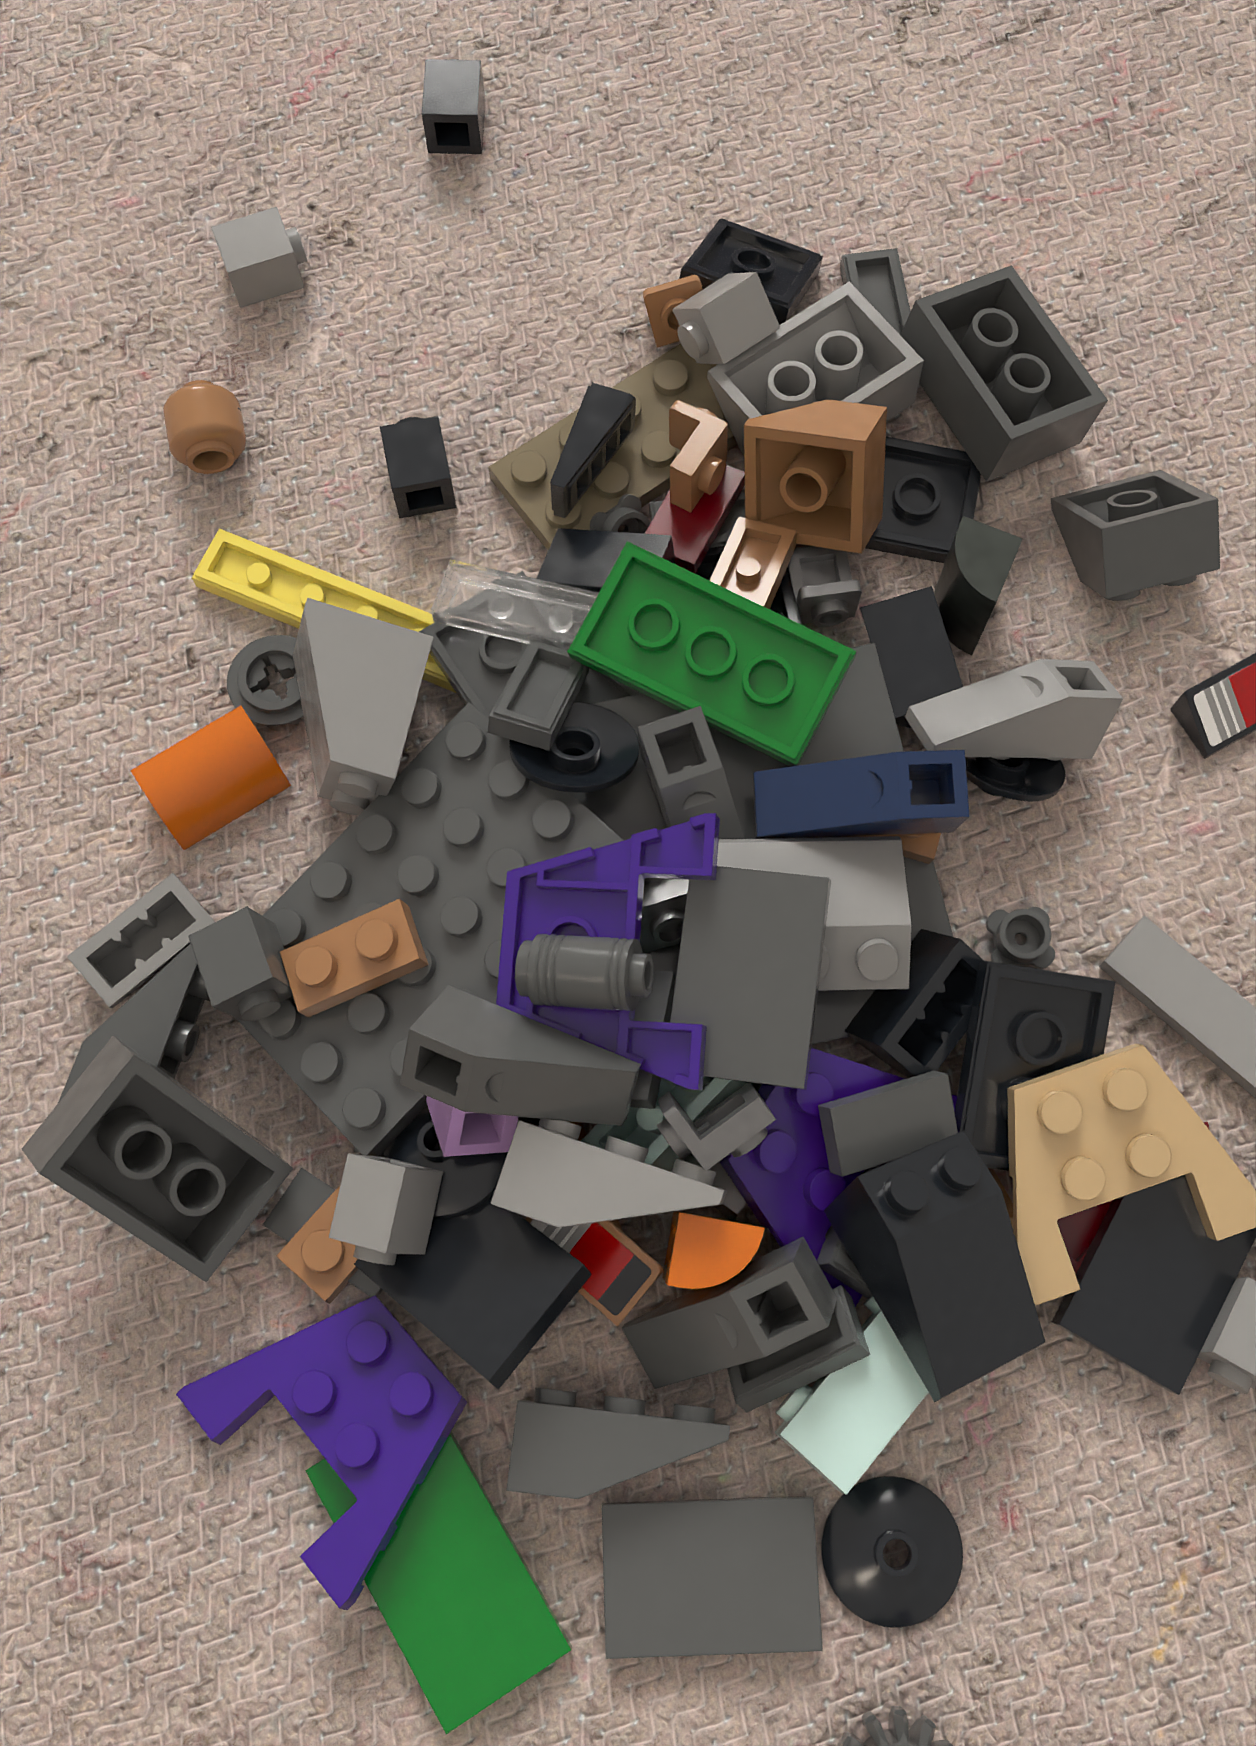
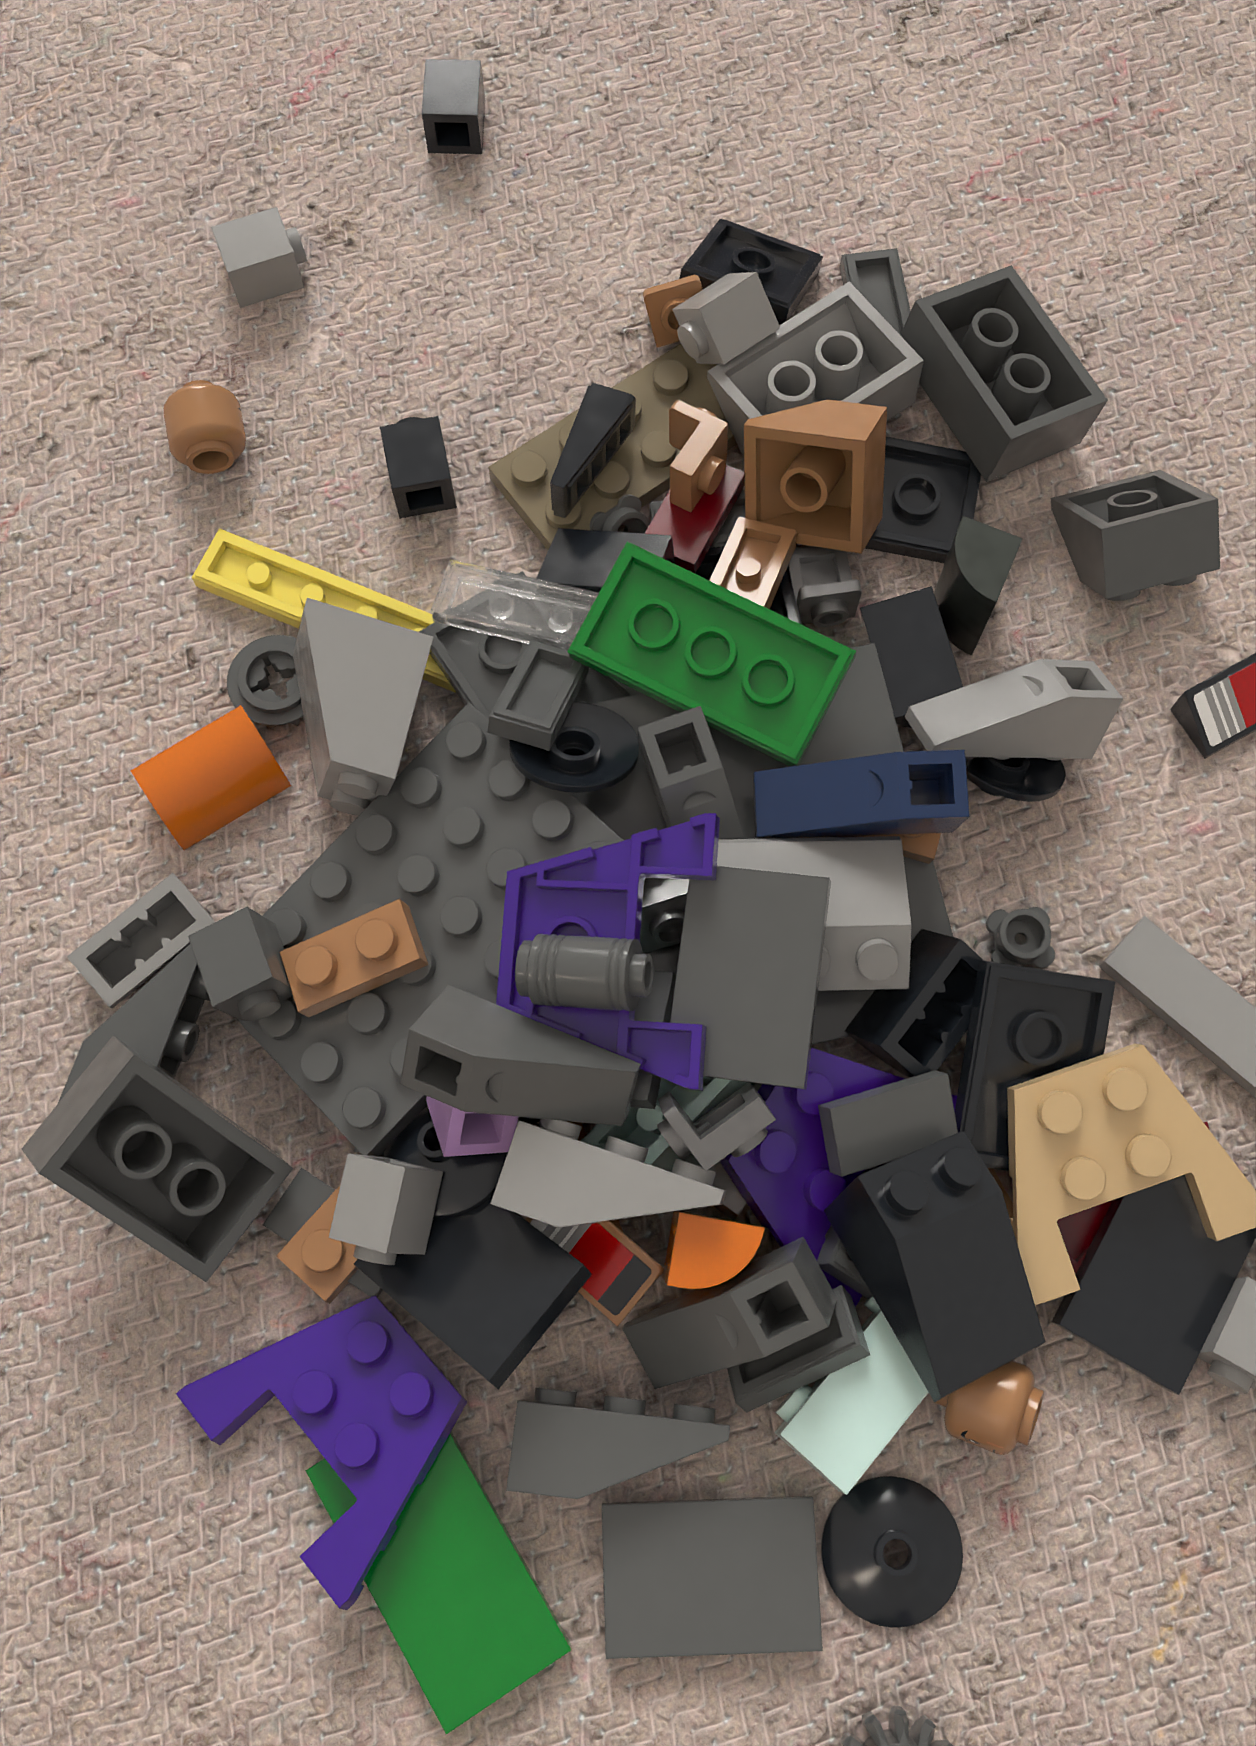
(995, 1409): none -> medium nougat head

